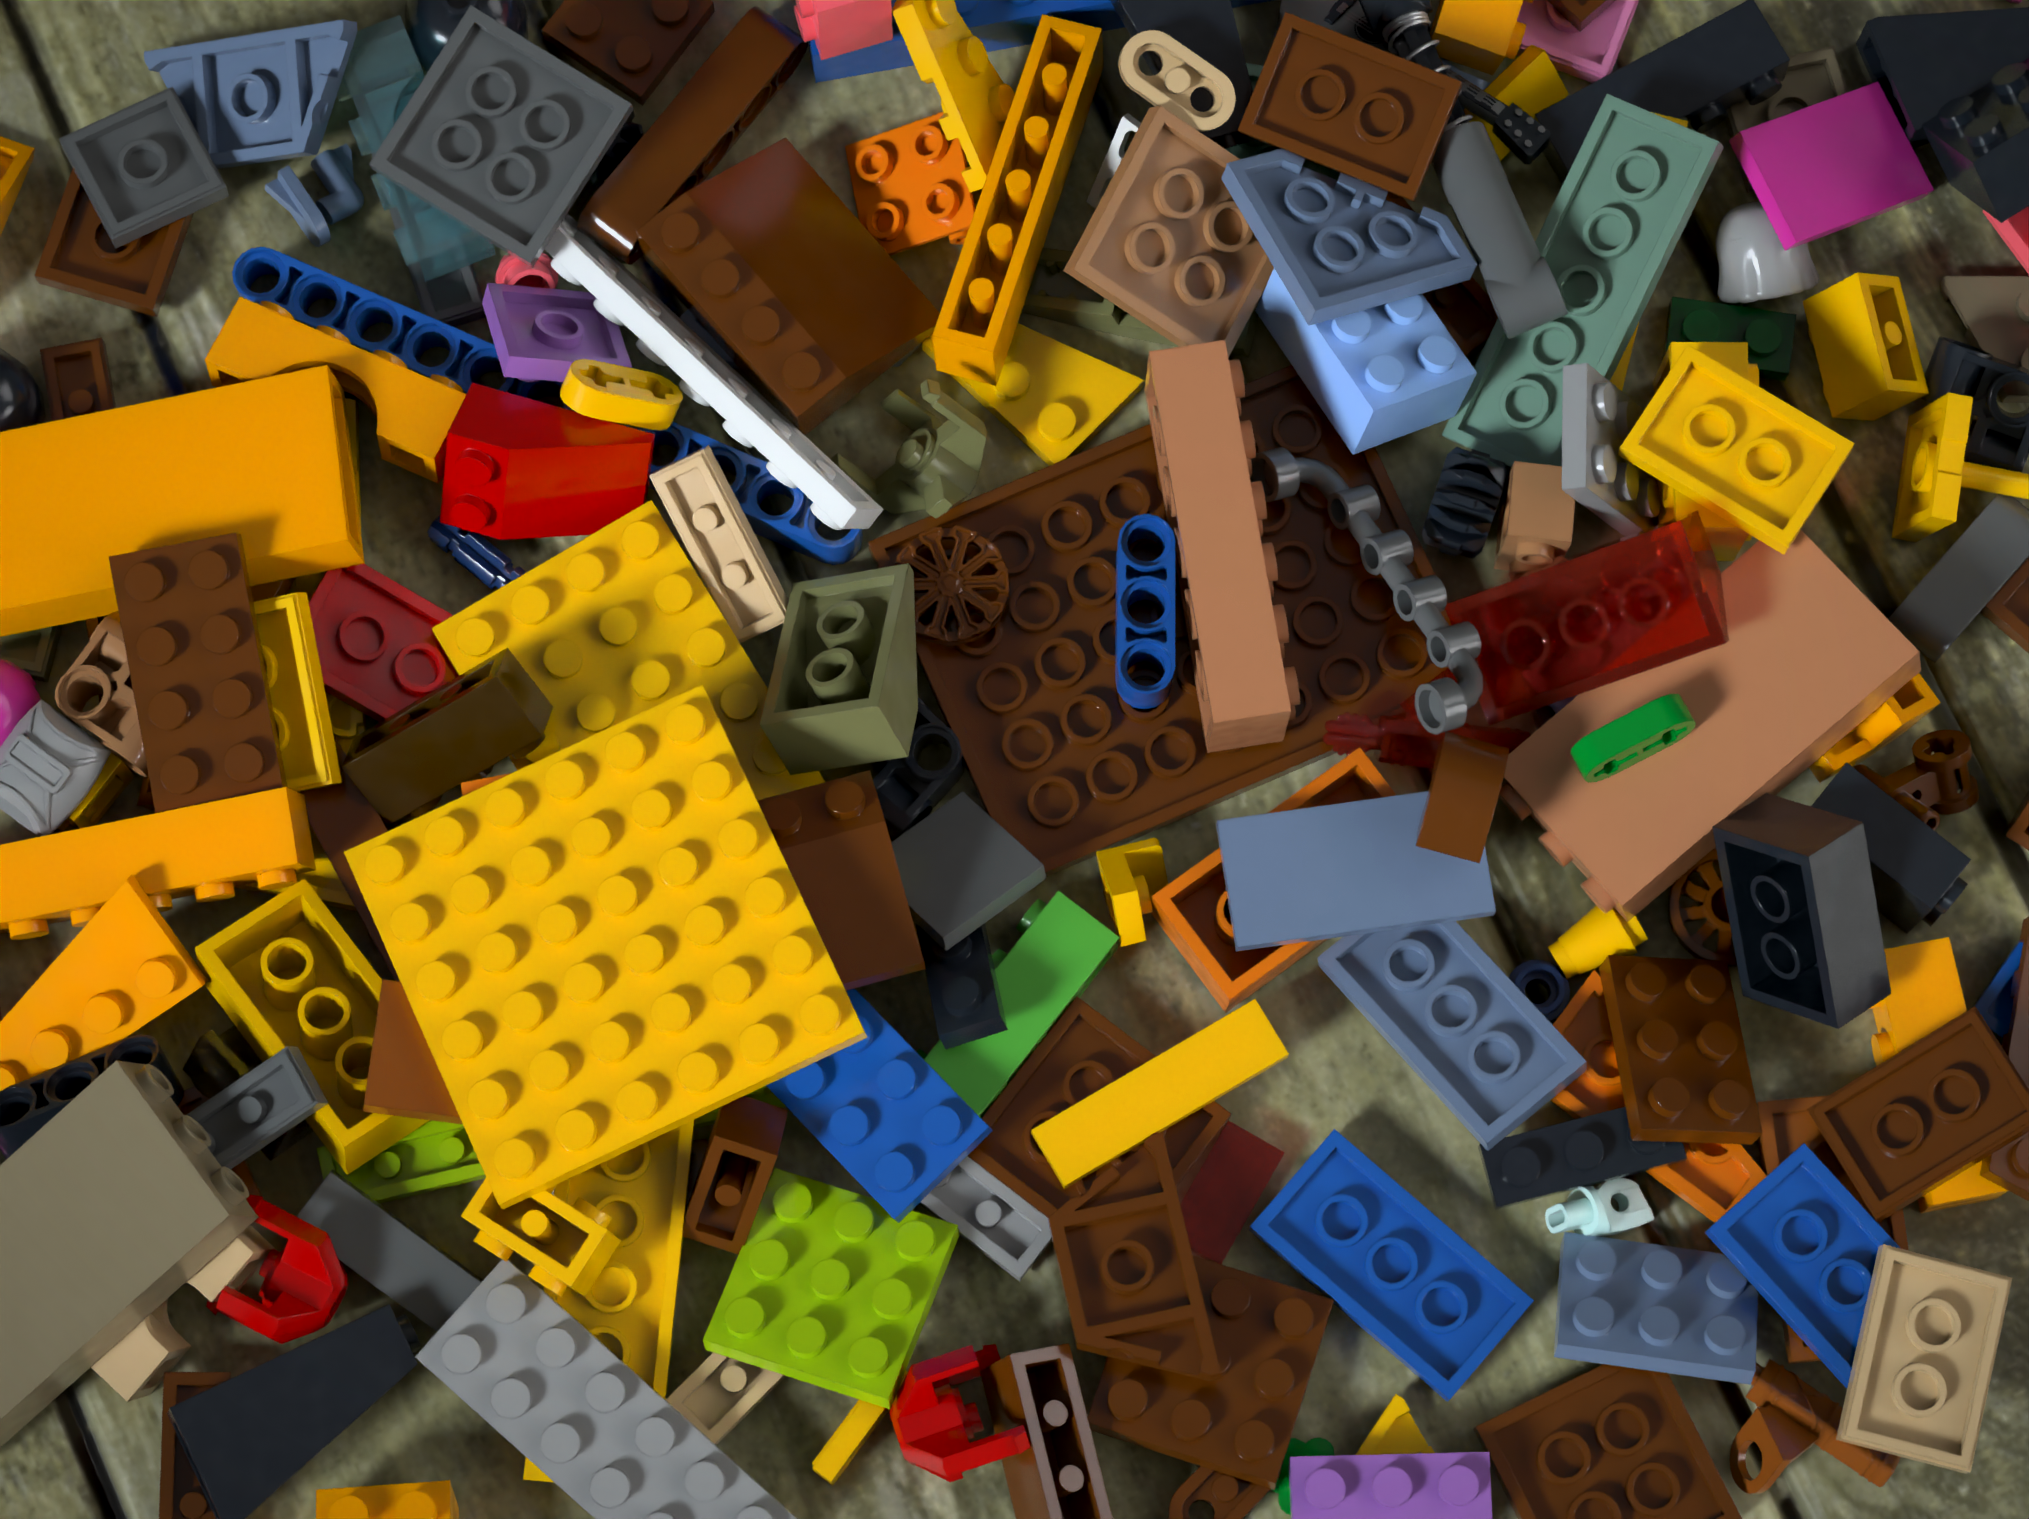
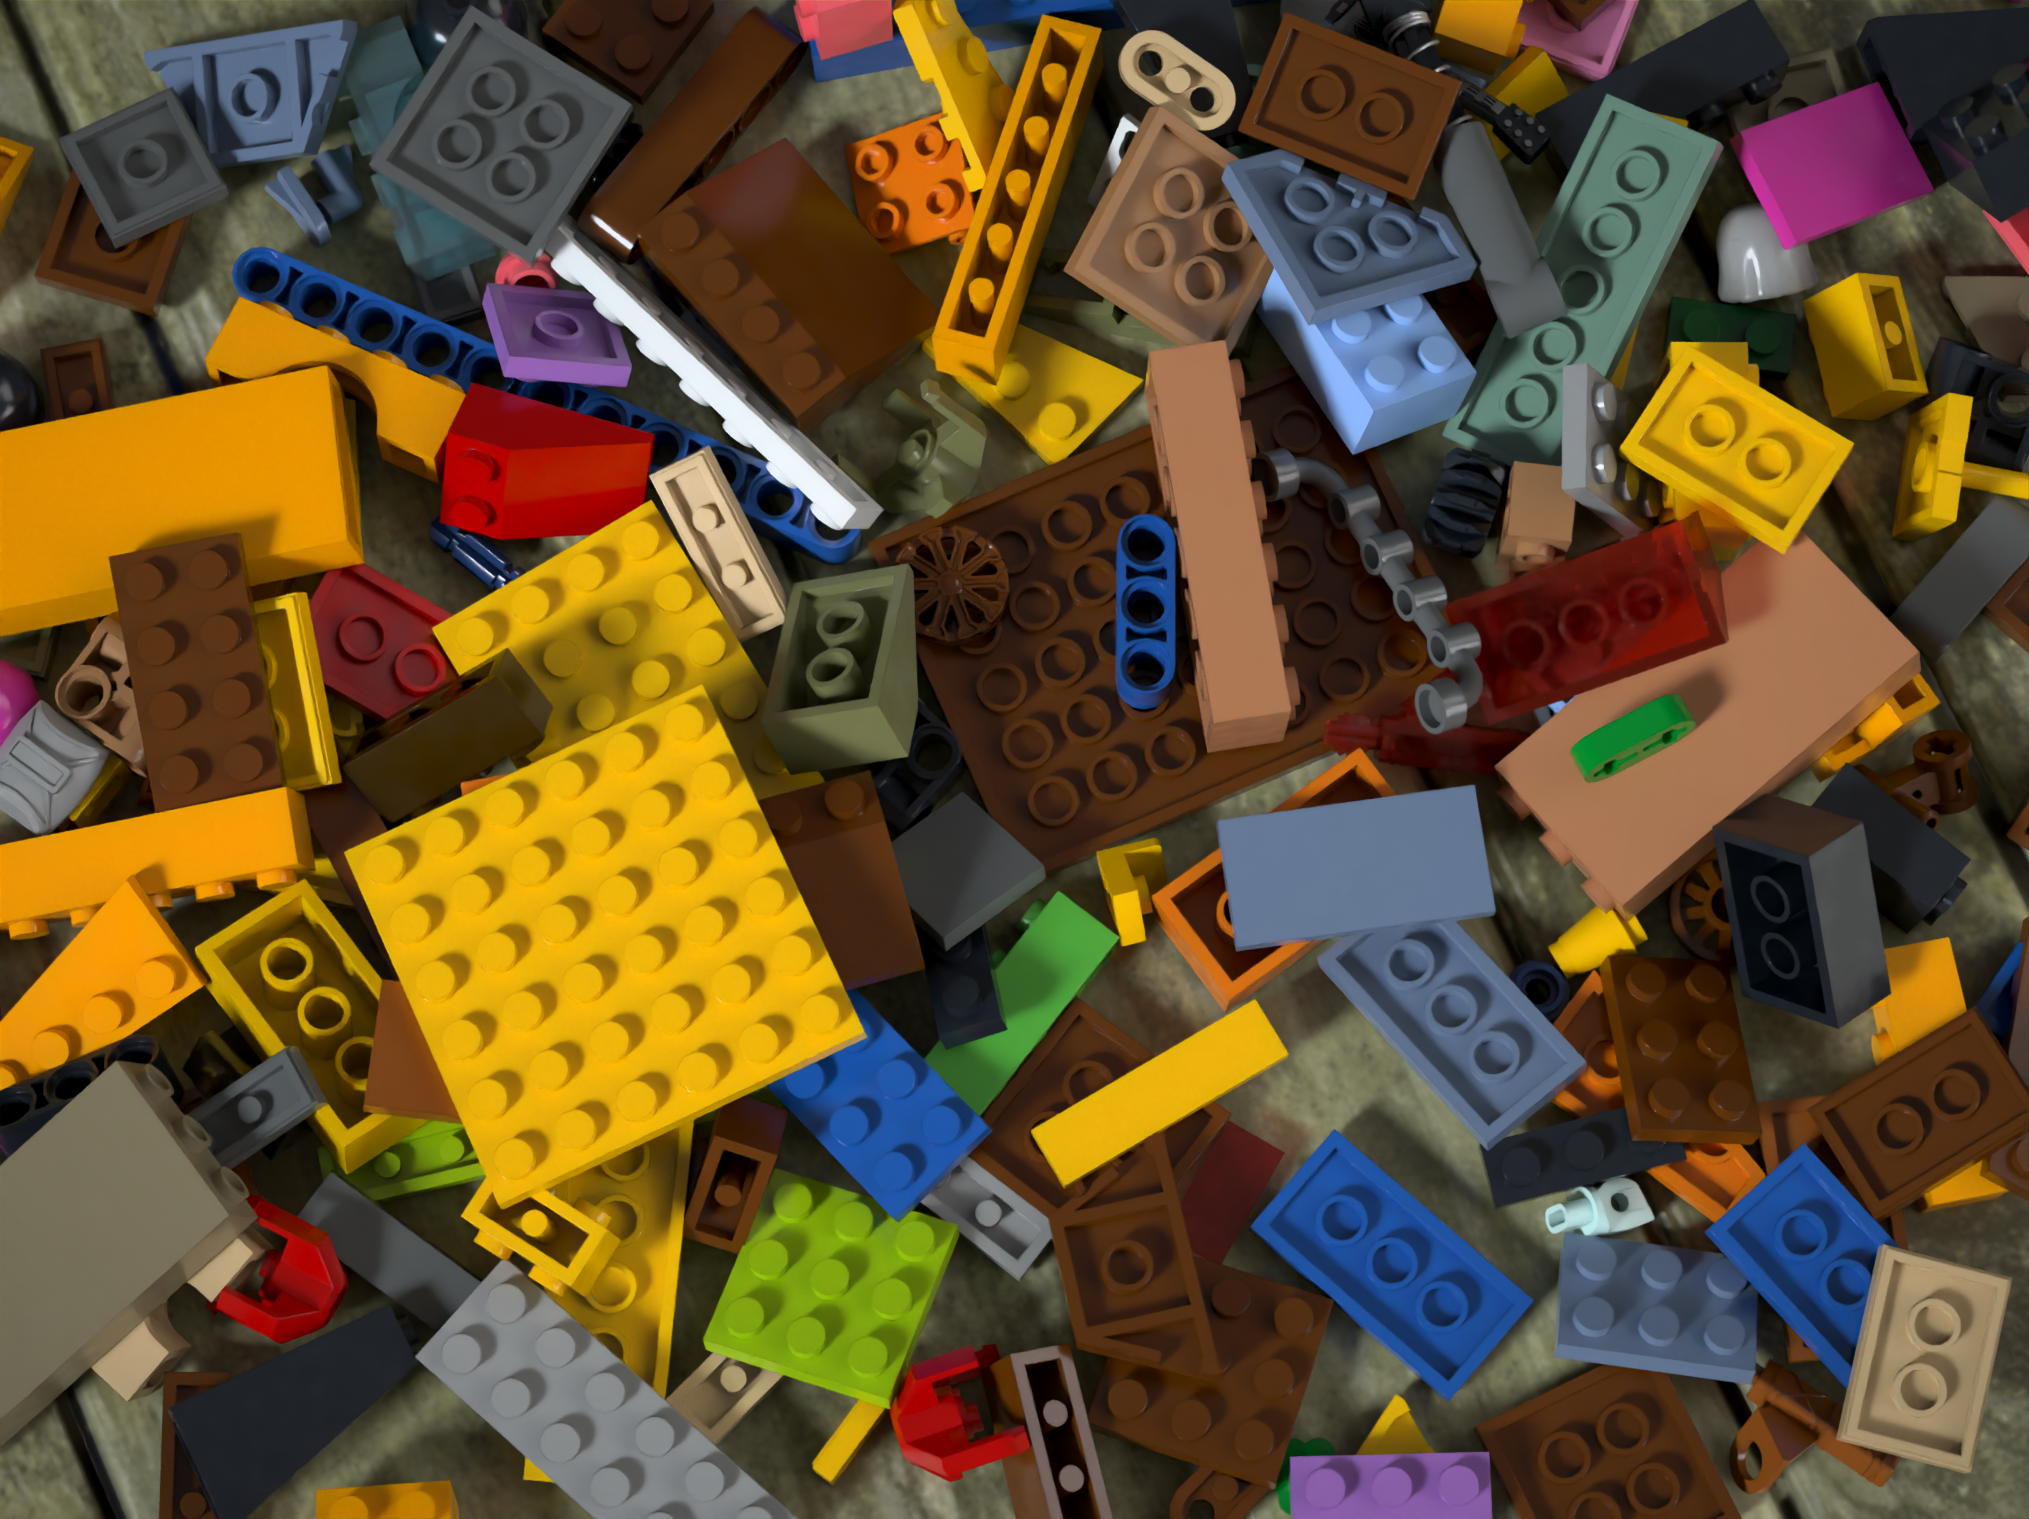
(621, 394): yellow beam -> none
(1462, 797): reddish brown brick -> none

